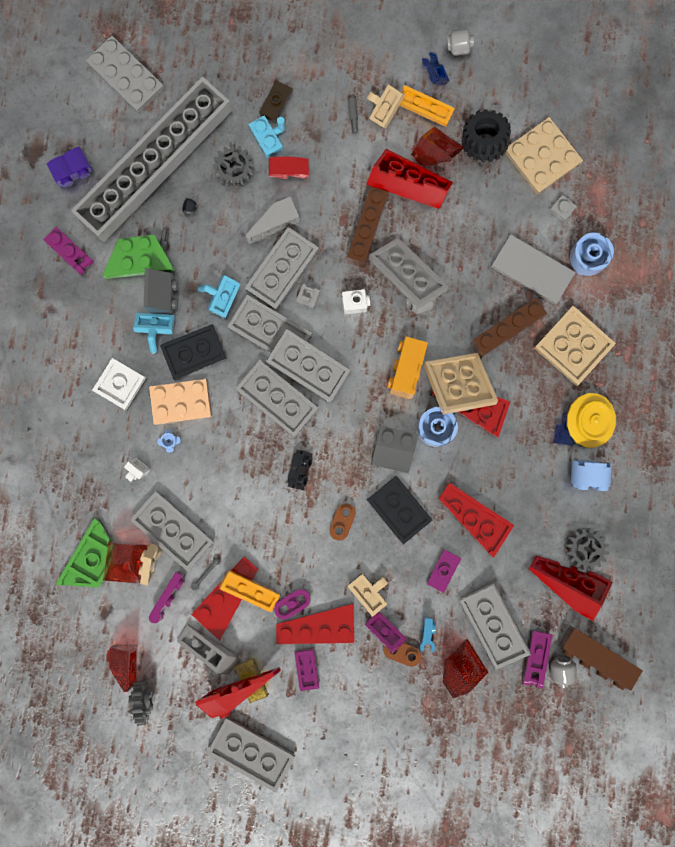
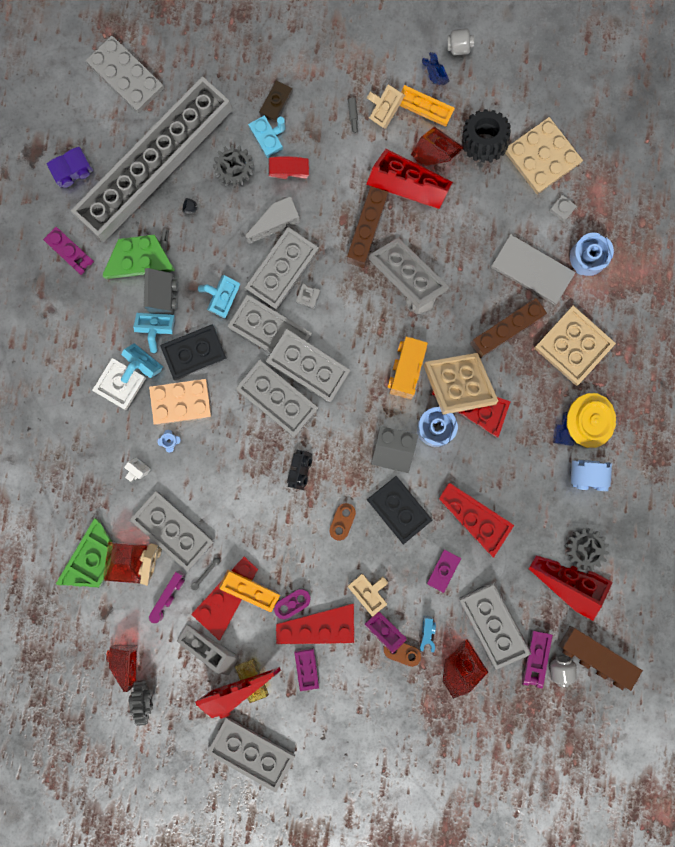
(140, 360): none -> medium azure plate
(355, 301): white brick -> none

